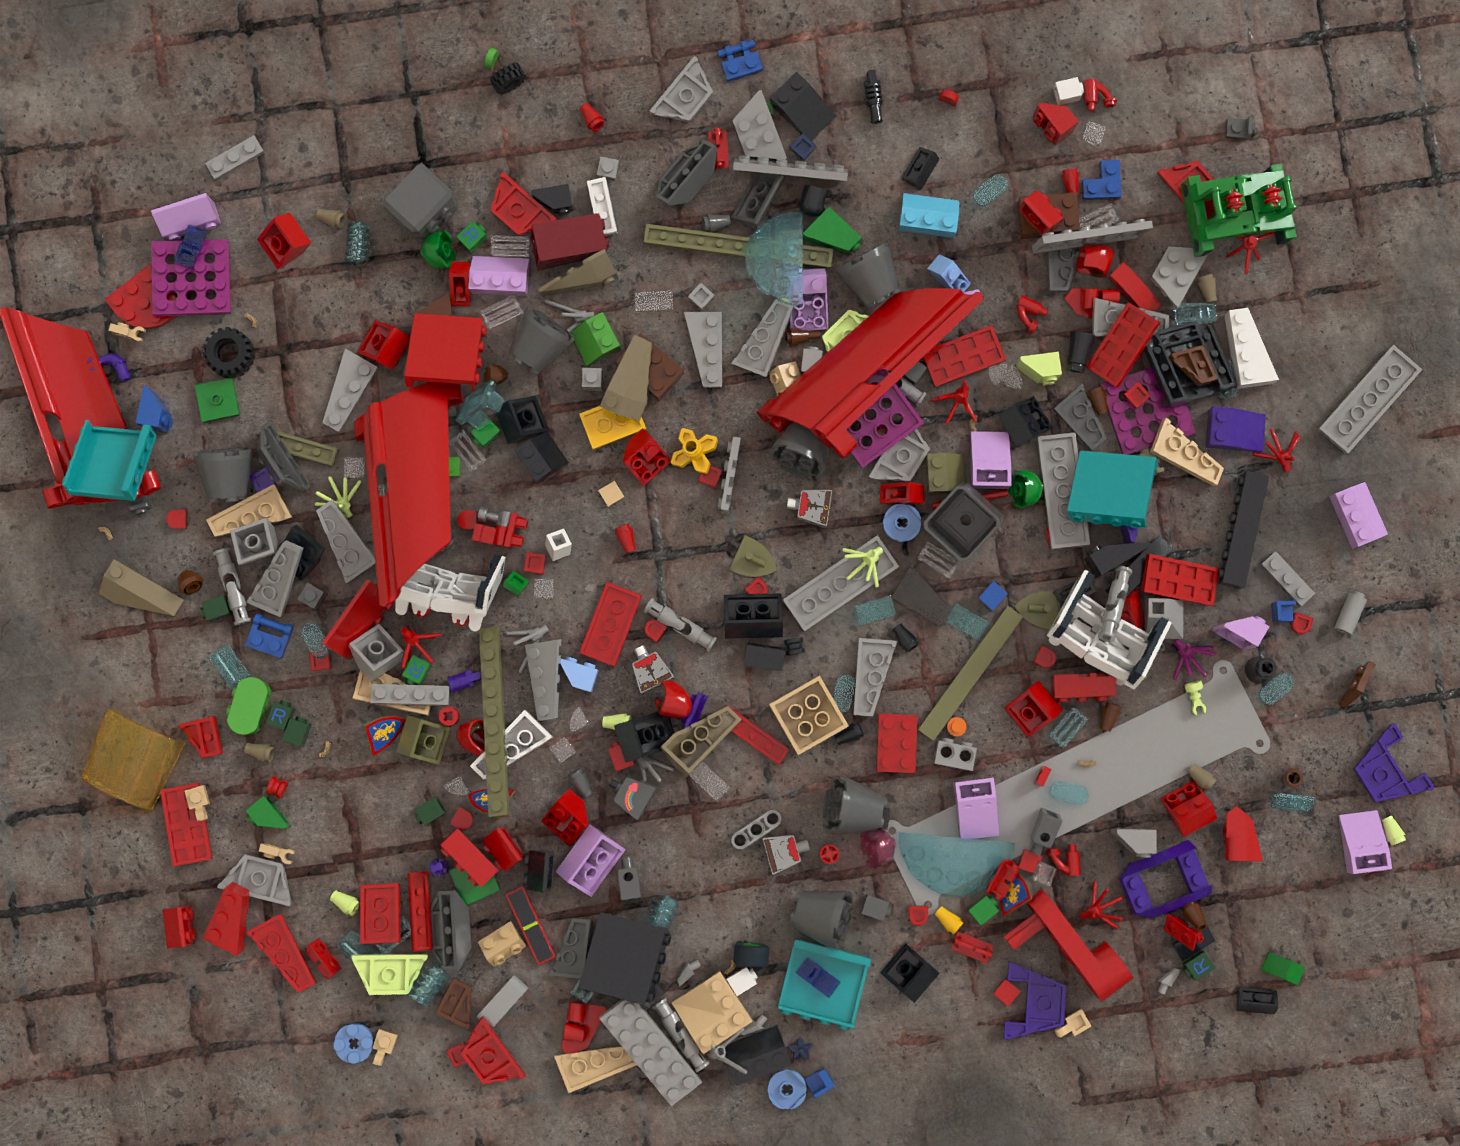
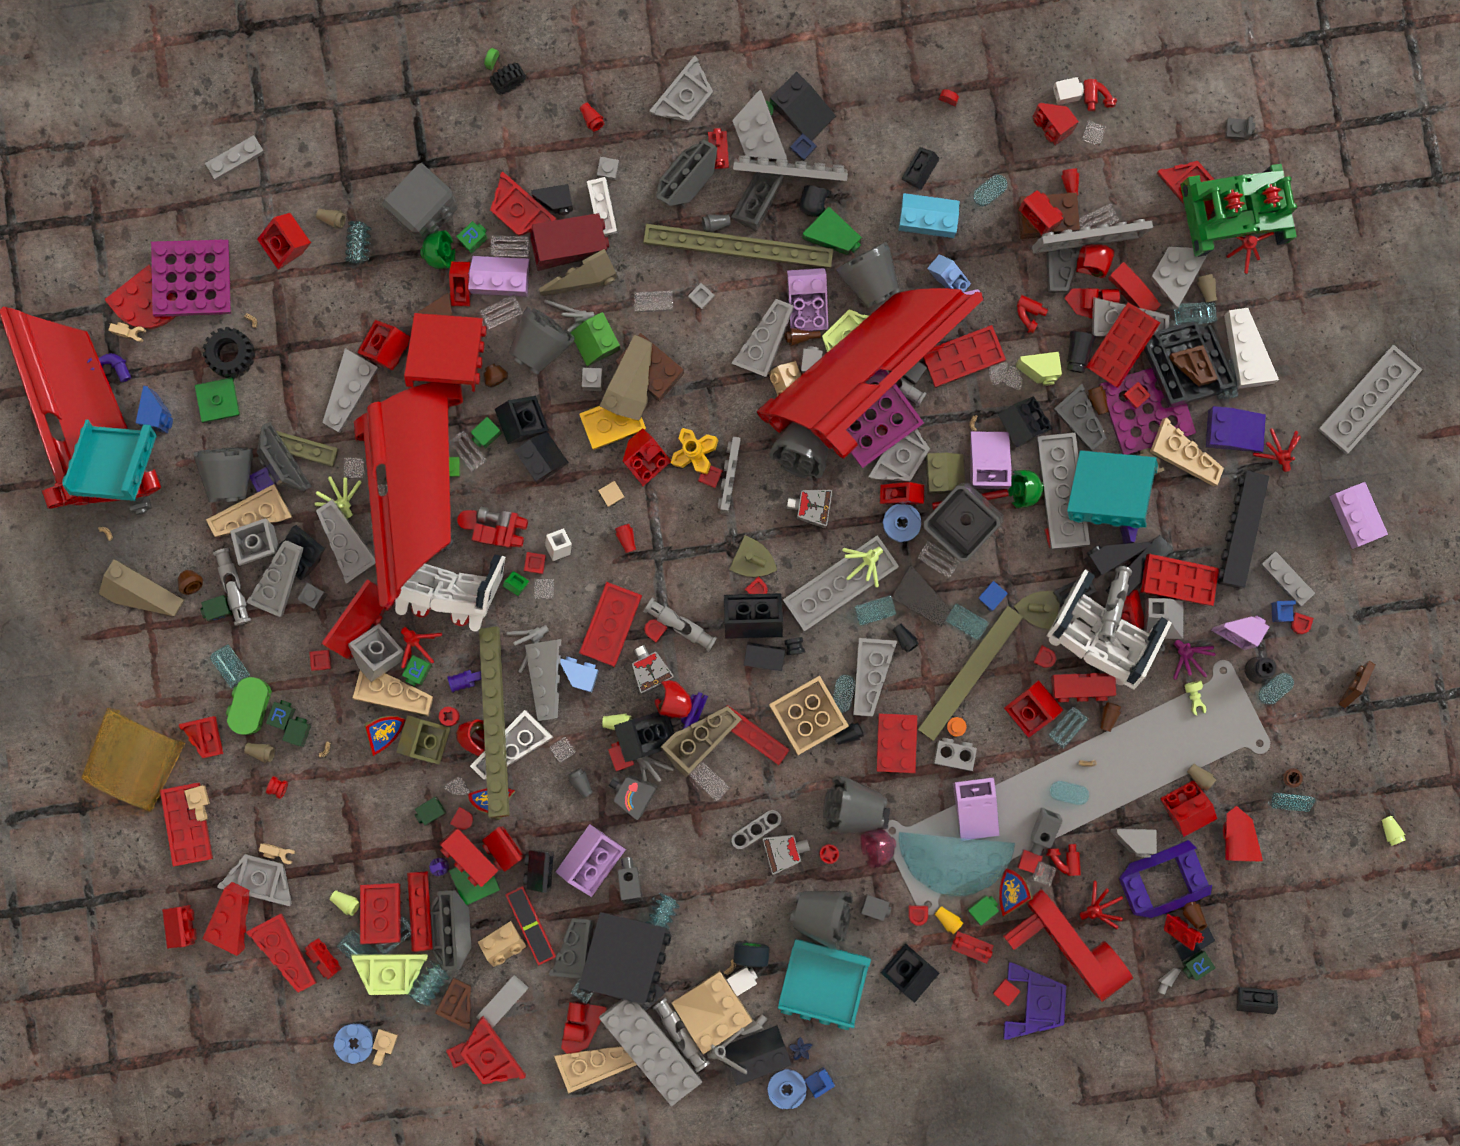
(177, 519): red tile -> none
(191, 246): clear blue slope -> none
(194, 211): lavender slope -> none
(266, 814): green slope -> none
(267, 642): blue plate -> none
(313, 638): clear light blue tile -> none
(410, 695): light grey plate -> none
(476, 402): clear light blue panel -> none
(567, 817): red slope -> none
(578, 720): clear tile -> none
(687, 971): light grey bar -> none
(706, 339): light grey wing -> none
(740, 66): blue plate -> none
(776, 257): clear light blue brick -> none
(818, 977): clear blue slope -> none
(873, 96): black hinge -> none
(959, 396): red plant -> none
(1006, 871): red hinge -> none
(1042, 776): red tile -> none
(1075, 1023): tan plate -> none
(1108, 186): blue plate -> none
(1283, 968): green slope -> none
(1350, 613): light grey brick -> none
(1364, 842): lavender slope -> none
(1382, 775): dark purple wing -> none

